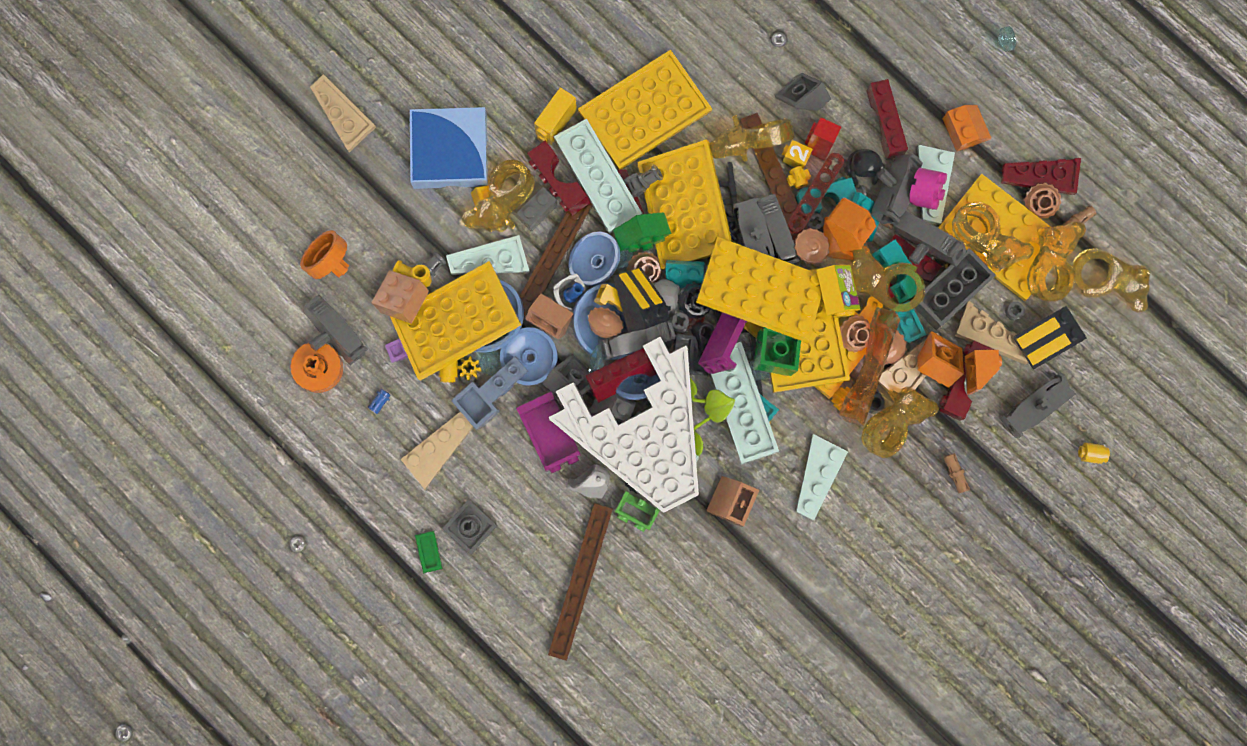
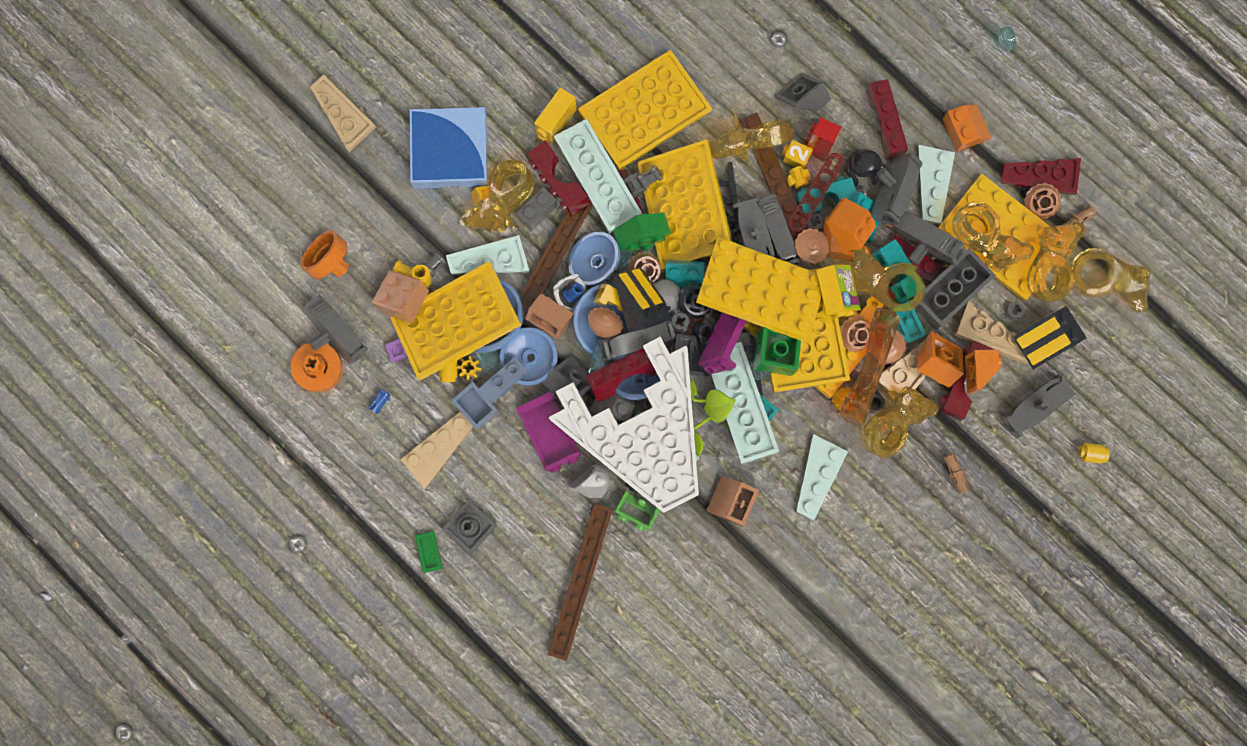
(928, 188): dark pink brick -> none

